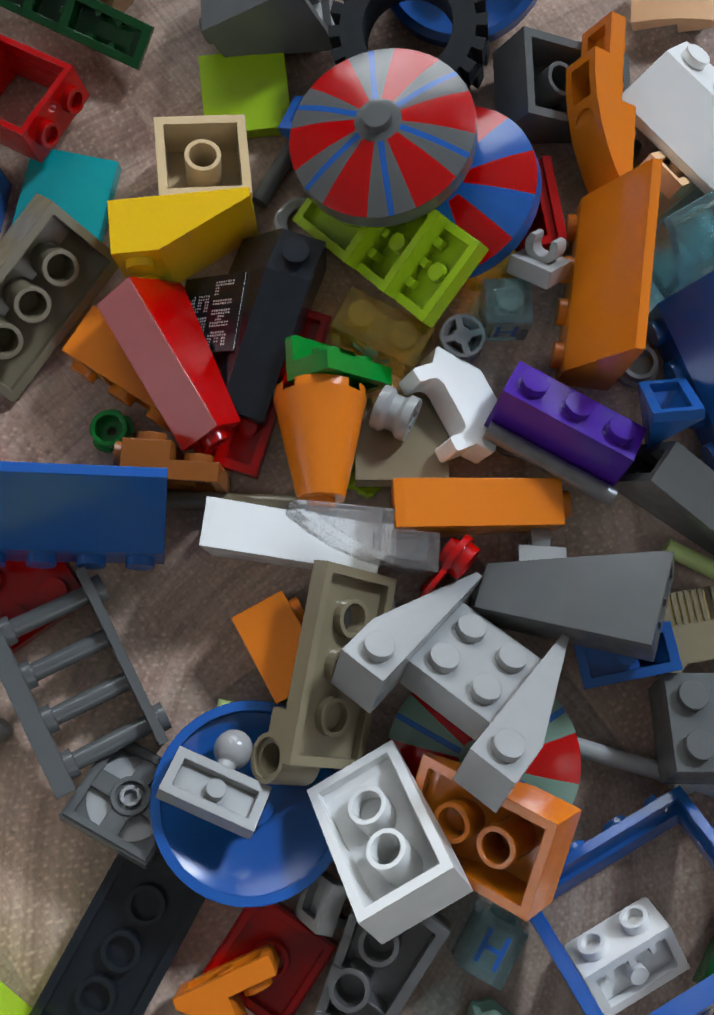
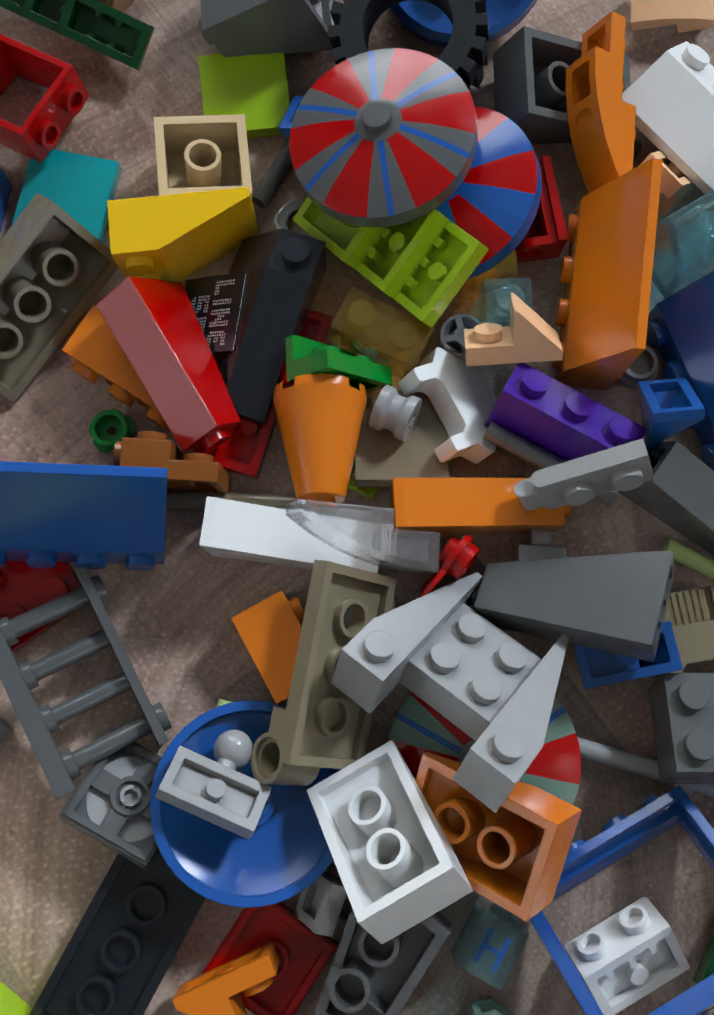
(523, 341): none -> light nougat slope
(539, 265): light grey tile -> none
(586, 477): none -> light grey hinge

